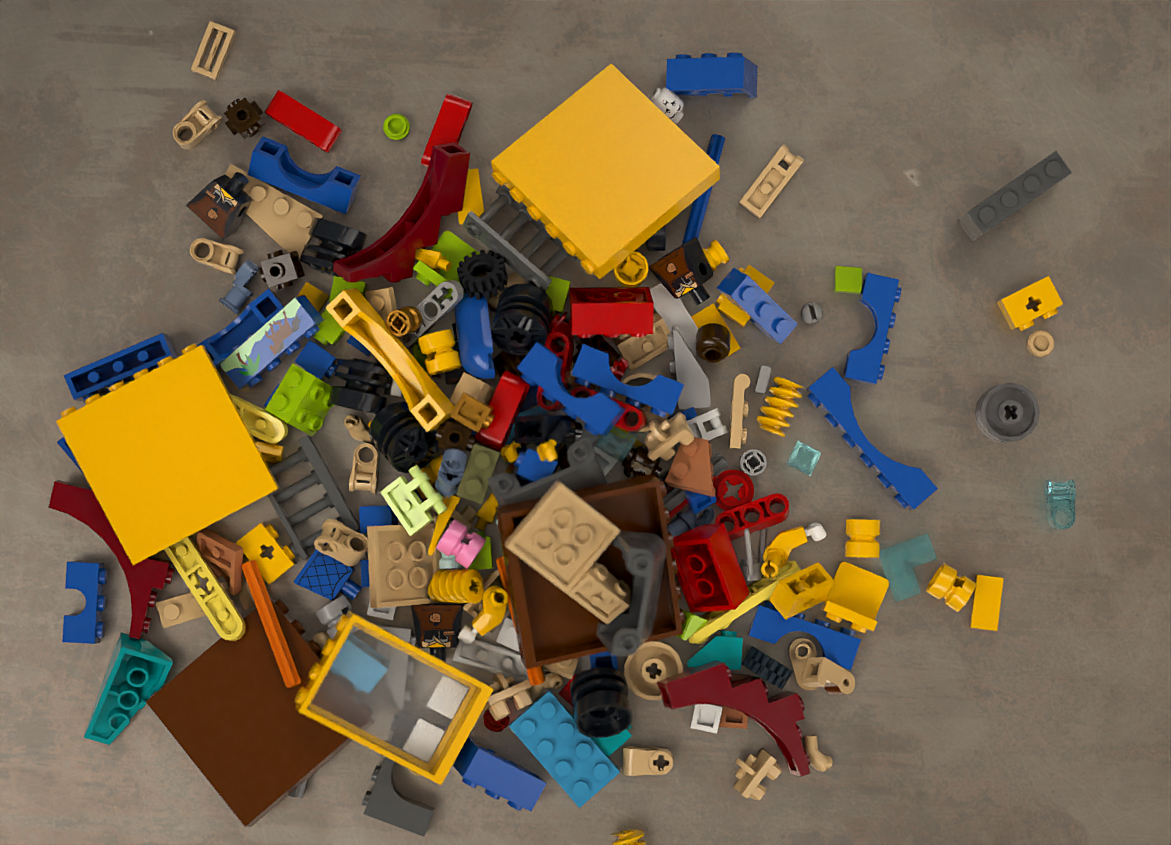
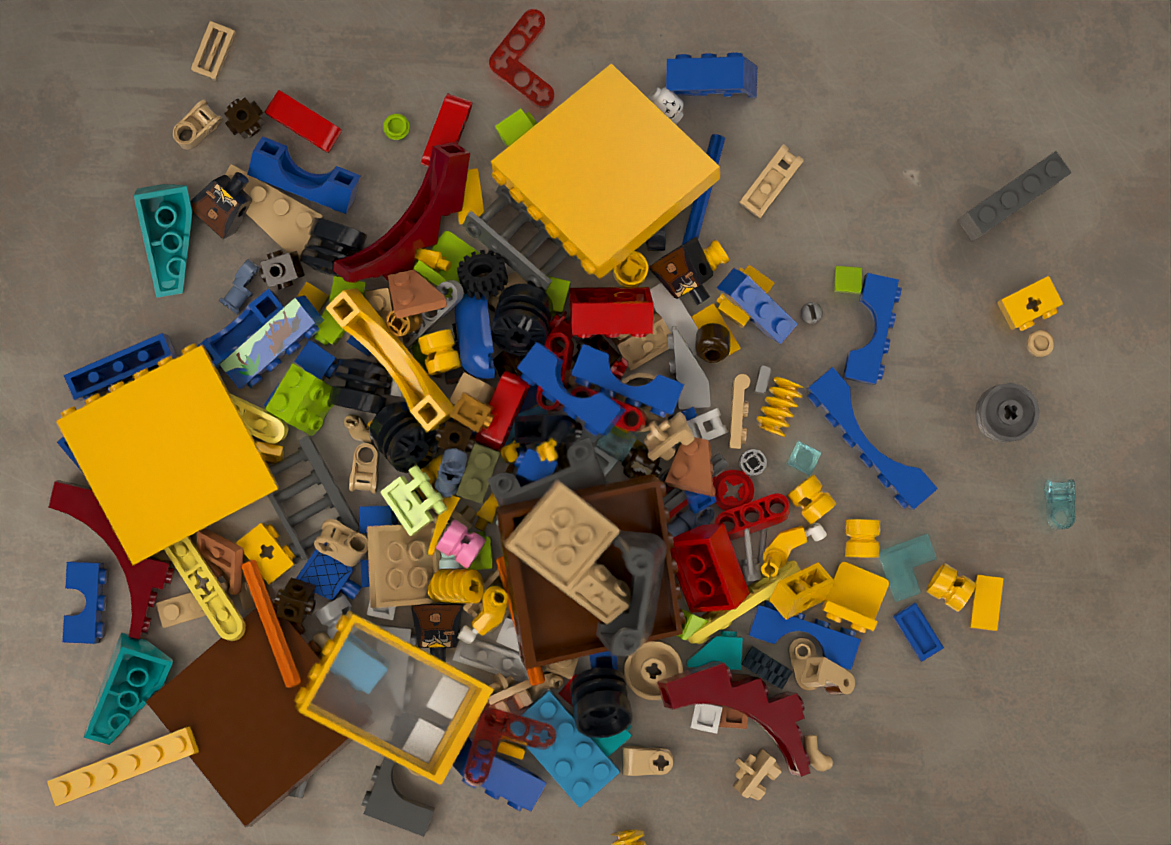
(122, 766): none -> yellow plate
(165, 228): none -> teal wedge
(218, 255): tan piece -> none
(296, 600): none -> dark brown brick
(413, 294): none -> nougat wing
(493, 734): none -> clear red beam
(511, 749): none -> yellow tile
(514, 66): none -> clear red beam
(515, 126): none -> lime brick
(811, 499): none -> yellow wheel
(918, 632): none -> blue tile

